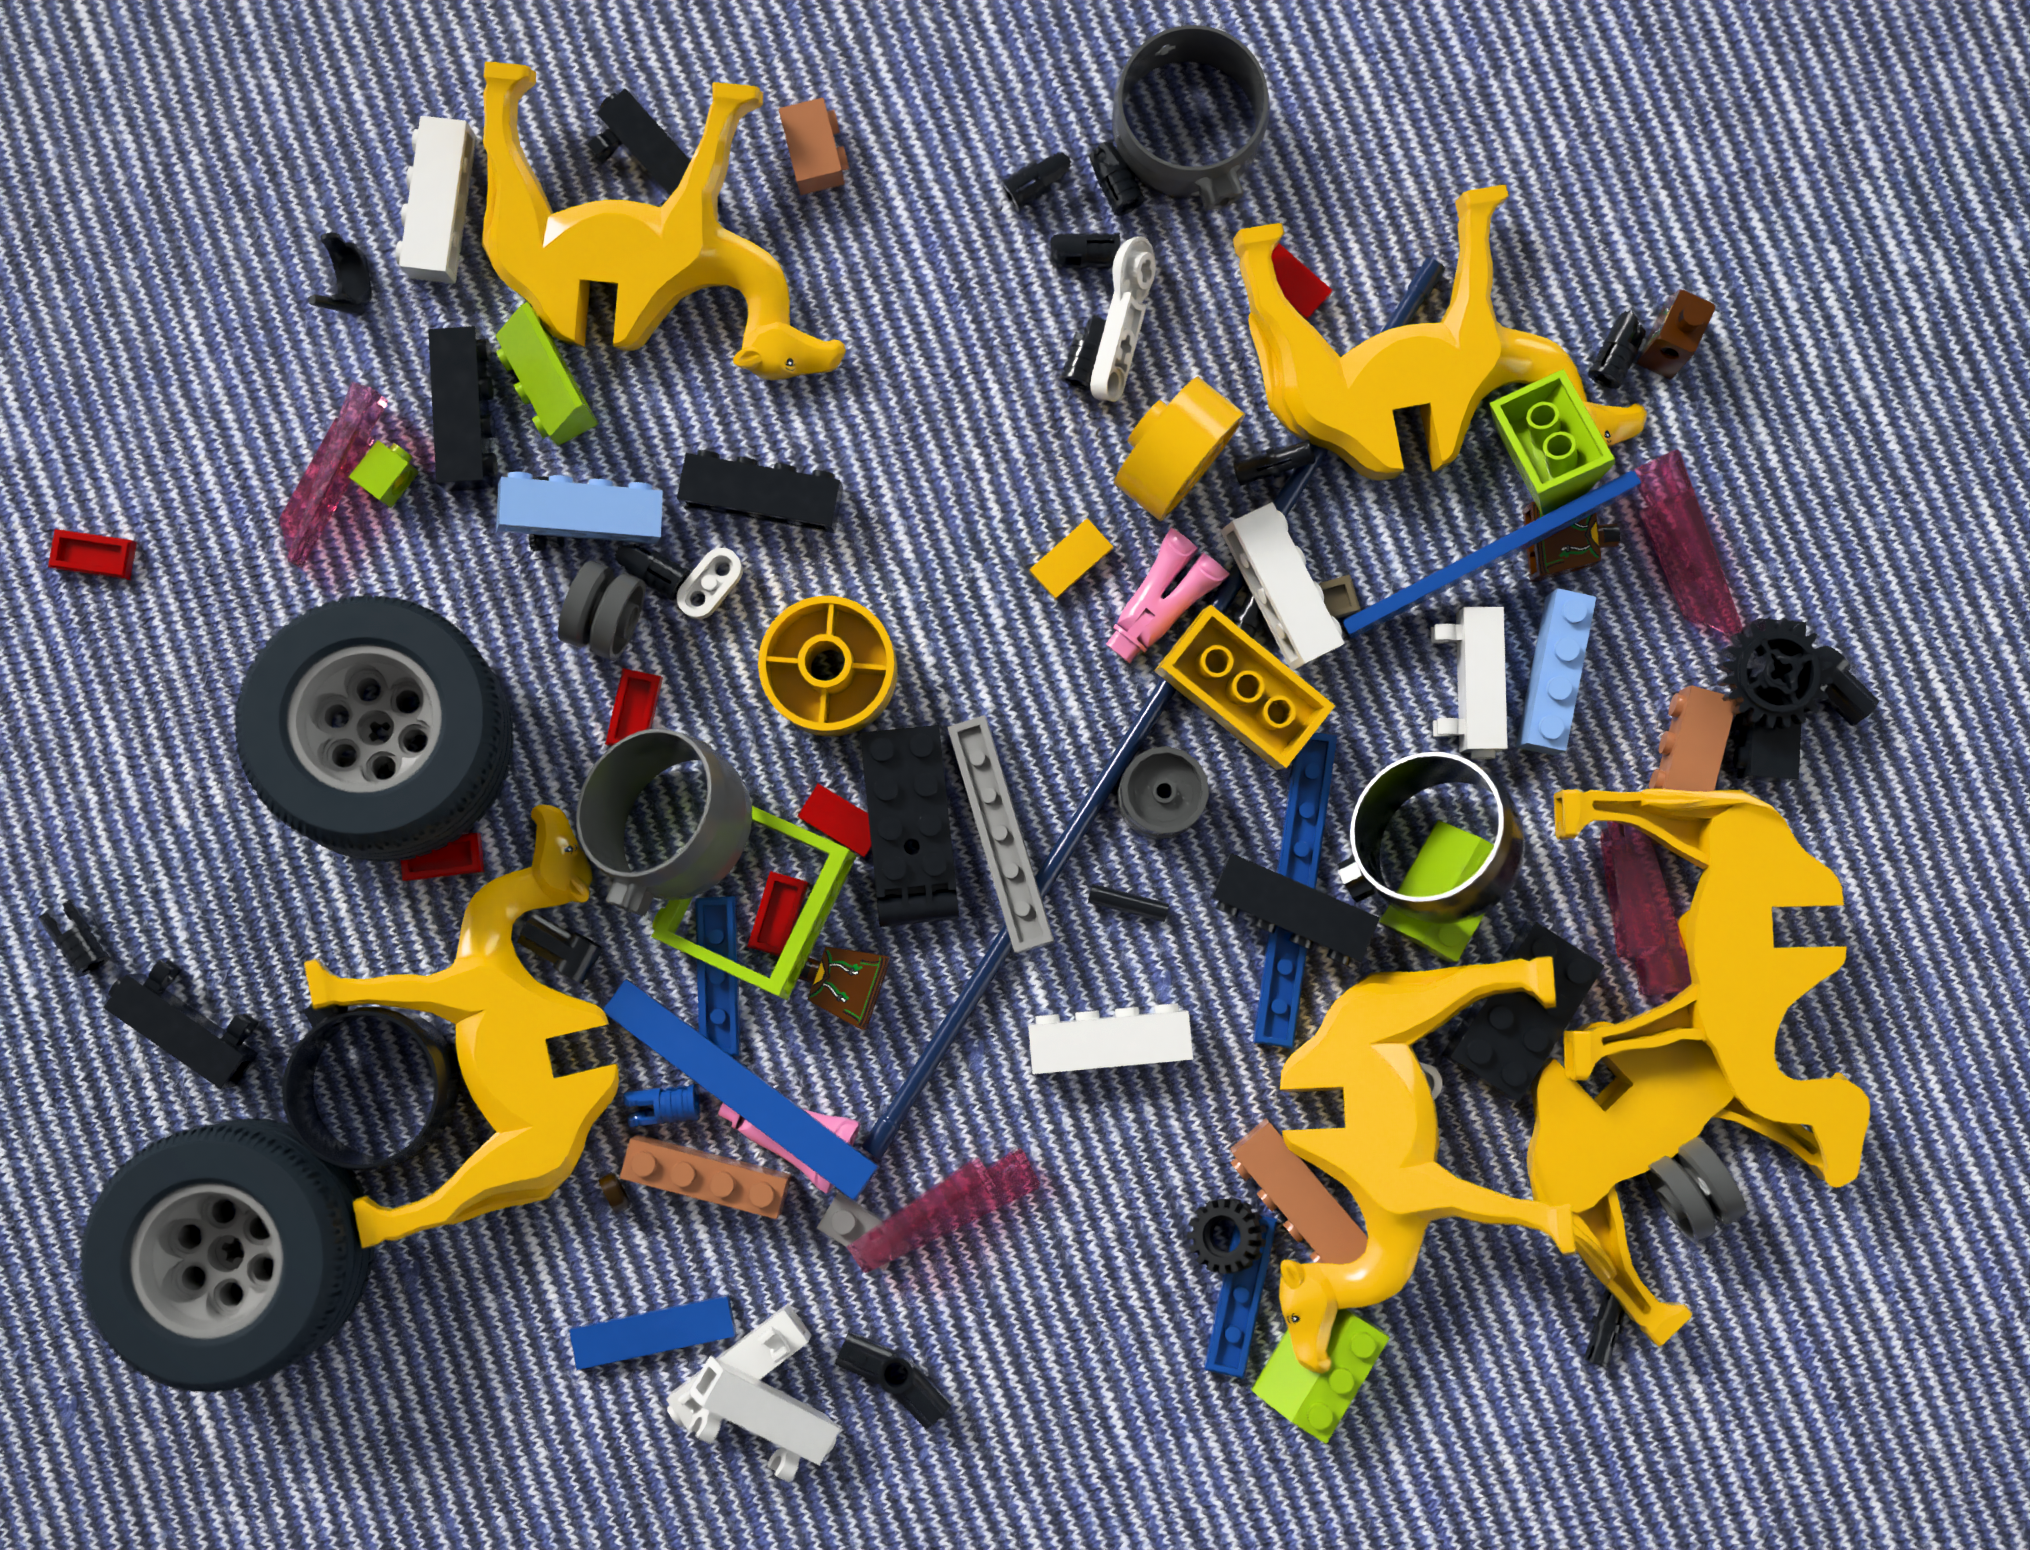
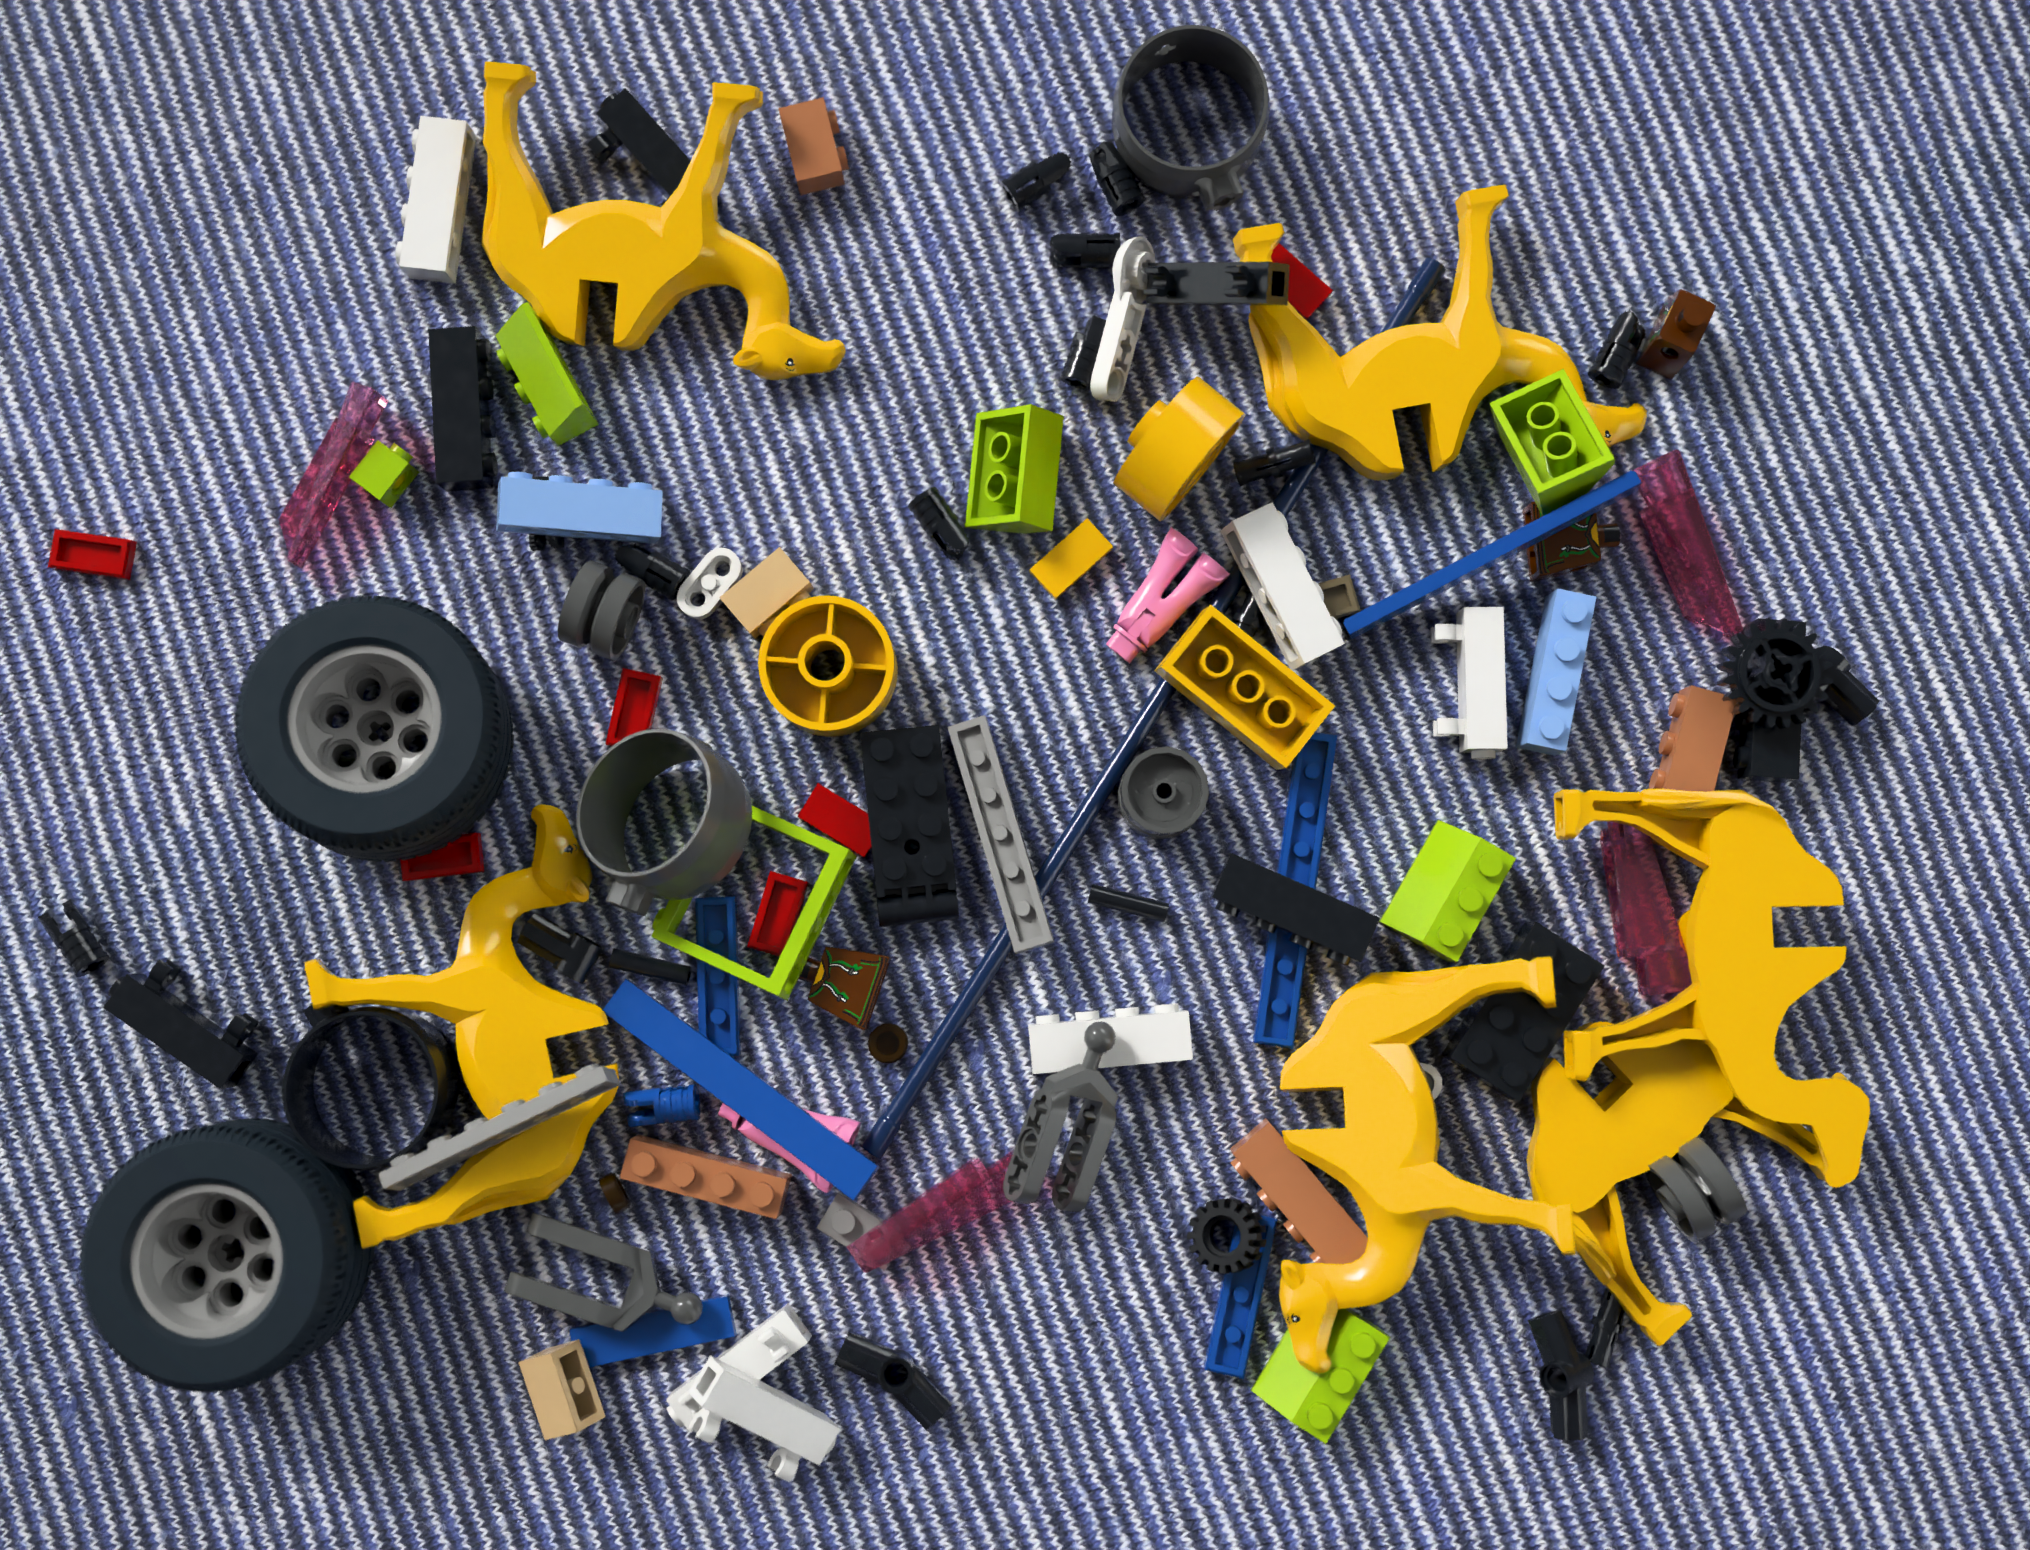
(351, 274): black helmet -> none
(485, 1133): none -> light grey plate
(562, 1390): none -> tan brick
(640, 1296): none -> dark grey piece
(650, 967): none -> black piece
(760, 491): black brick -> none
(766, 592): none -> tan brick
(888, 1043): none -> dark brown tile
(940, 523): none -> black hinge
(1014, 470): none -> lime slope
(1046, 1120): none -> dark grey piece
(1217, 283): none -> black brick
(1386, 795): black cylinder -> none
(1562, 1376): none -> black piece

